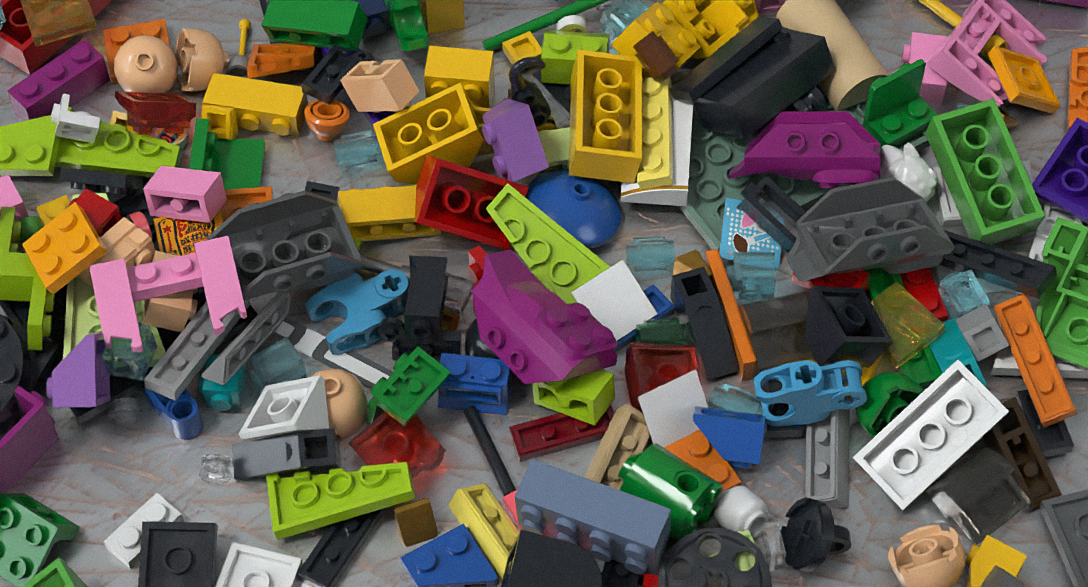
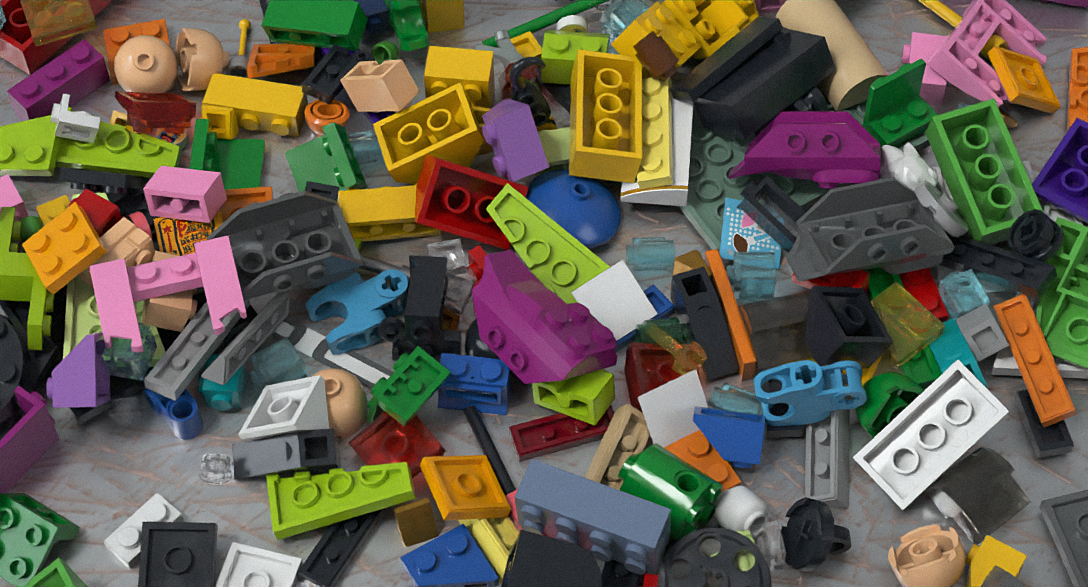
(327, 161): none -> green bracket
(384, 50): none -> bright green hinge
(453, 251): none -> clear plate
(465, 487): none -> light orange tile
(508, 56): none -> light grey piece
(680, 352): none -> clear yellow bar
(943, 209): none -> light grey plate
(1017, 444): dark brown slope -> none
(1035, 235): none -> black wheel

